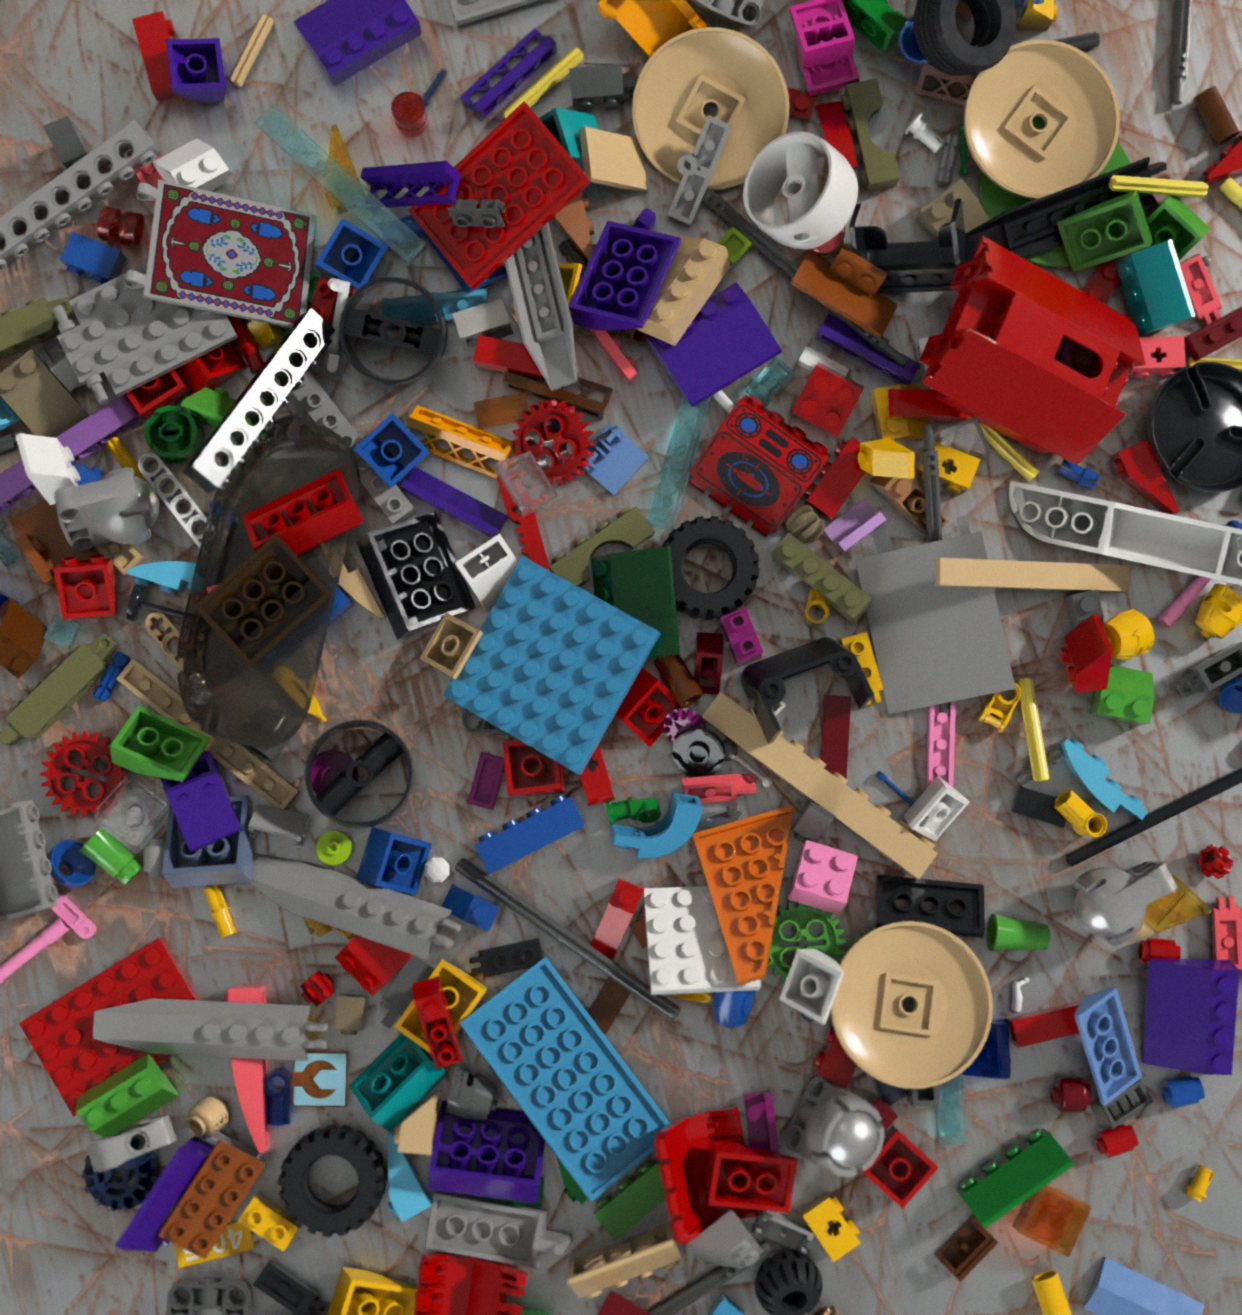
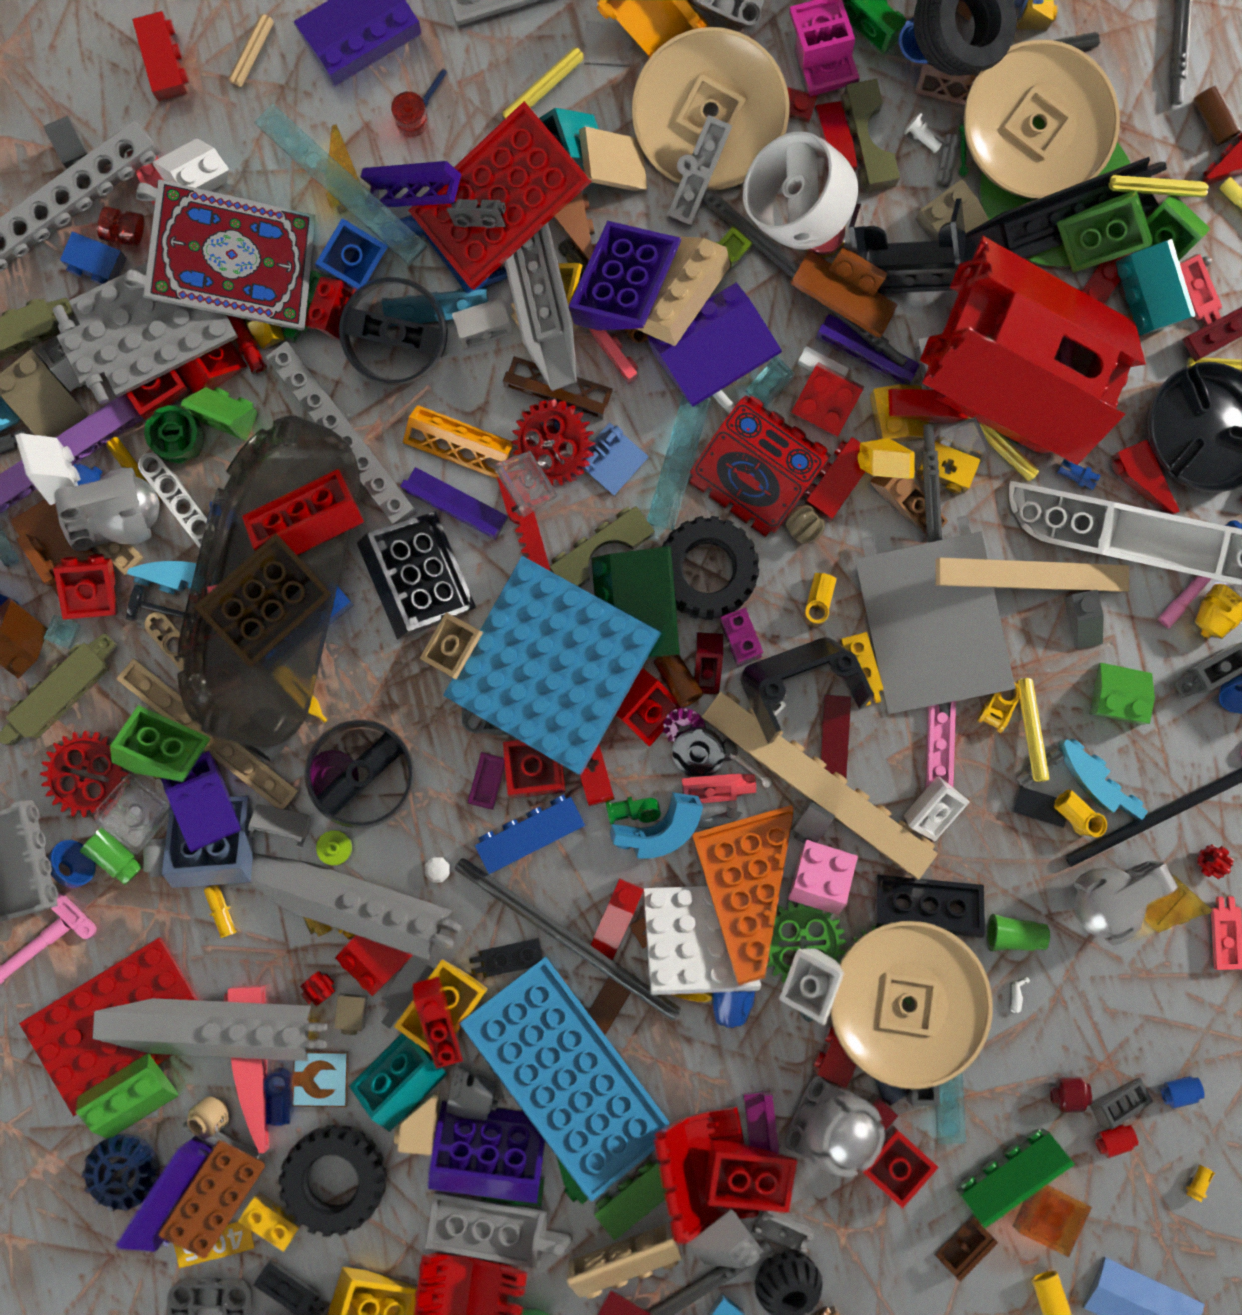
(109, 679): blue axle -> none
(116, 1149): light grey beam -> none
(197, 69): dark purple slope -> none
(202, 467): brick -> none
(331, 354): white hinge -> none
(358, 588): tan slope -> none
(392, 450): blue slope -> none
(393, 861): blue slope -> none
(406, 1187): medium azure slope -> none
(471, 907): blue slope -> none
(488, 570): white slope -> none
(500, 410): clear orange tile -> none
(505, 356): red brick -> none
(512, 78): dark purple fence -> none
(600, 86): dark grey hinge -> none
(645, 220): dark purple tile -> none
(813, 570): olive arch -> none
(841, 1239): yellow brick -> none
(853, 526): lavender panel -> none
(881, 776): blue hinge -> none
(995, 1055): clear blue bracket -> none
(1044, 1024): red brick -> none
(1087, 656): red slope -> none
(1107, 1043): medium blue slope -> none
(1129, 634): yellow helmet -> none
(1158, 949): red brick -> none
(1169, 351): coral brick -> none
(1191, 1015): dark purple slope -> none

